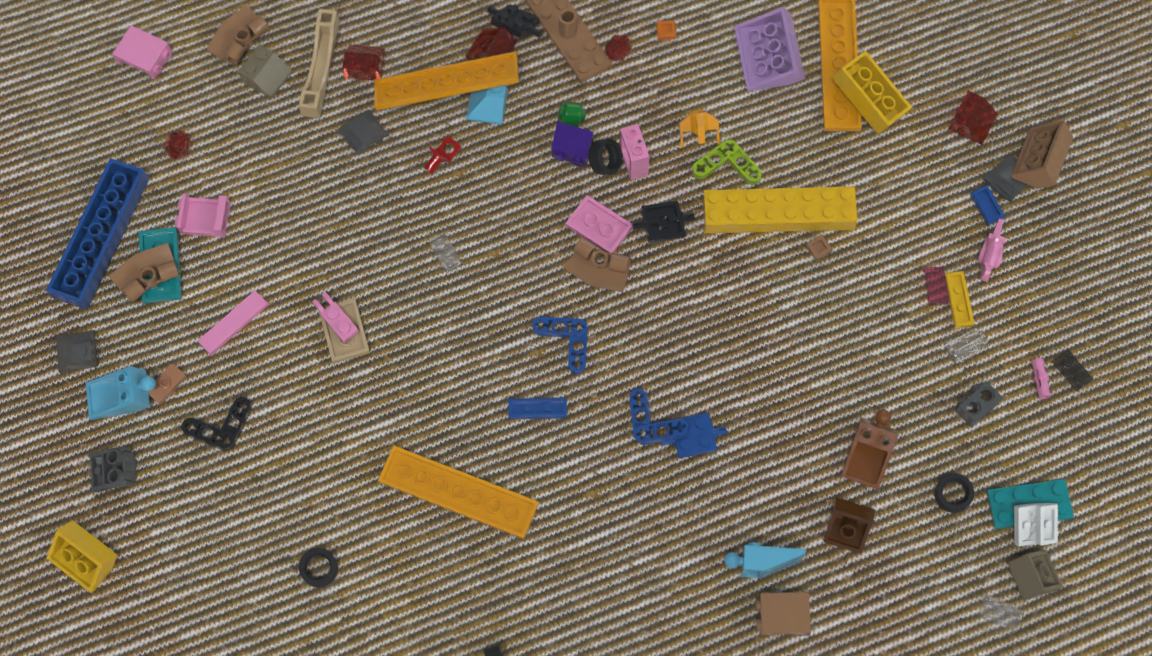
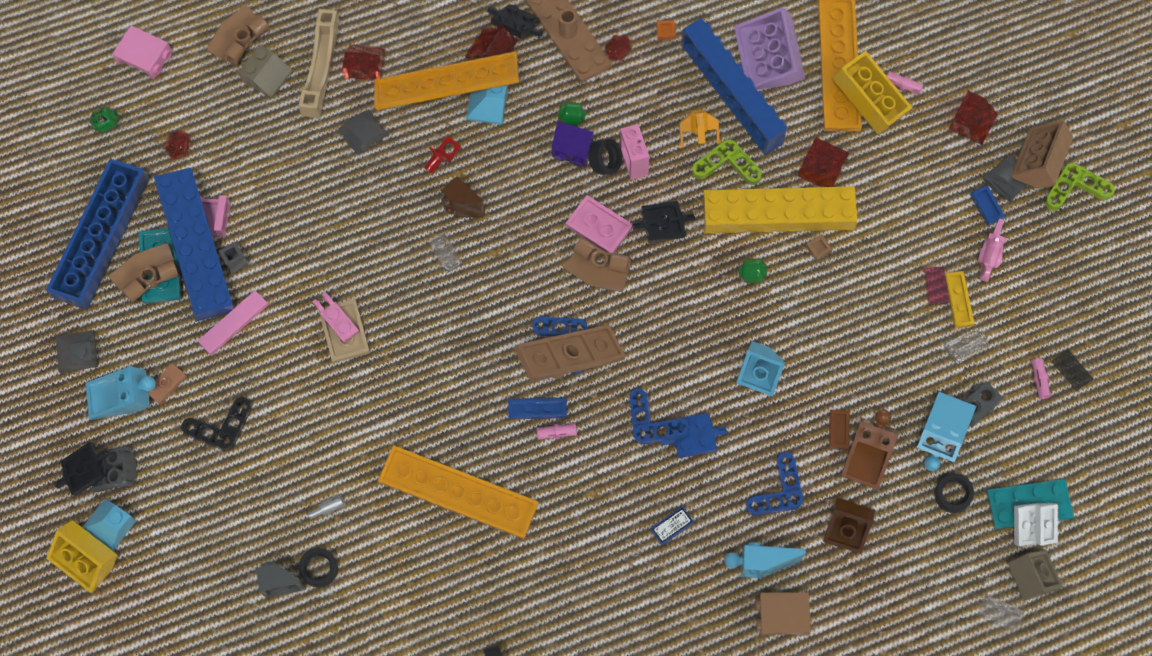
(82, 468): none -> black plate
(104, 119): none -> green head
(109, 524): none -> medium azure slope
(193, 244): none -> blue brick
(233, 257): none -> dark grey brick
(277, 581): none -> dark grey slope
(328, 506): none -> clear piece
(462, 200): none -> reddish brown slope
(556, 431): none -> bright pink pin
(569, 353): none -> medium nougat plate
(672, 525): none -> tile
(734, 86): none -> blue brick
(753, 270): none -> green head
(761, 369): none -> medium azure slope
(787, 491): none -> blue beam
(823, 163): none -> clear red slope
(839, 429): none -> dark orange tile
(905, 83): none -> bright pink pin
(946, 425): none -> medium azure slope
(1078, 180): none -> lime beam

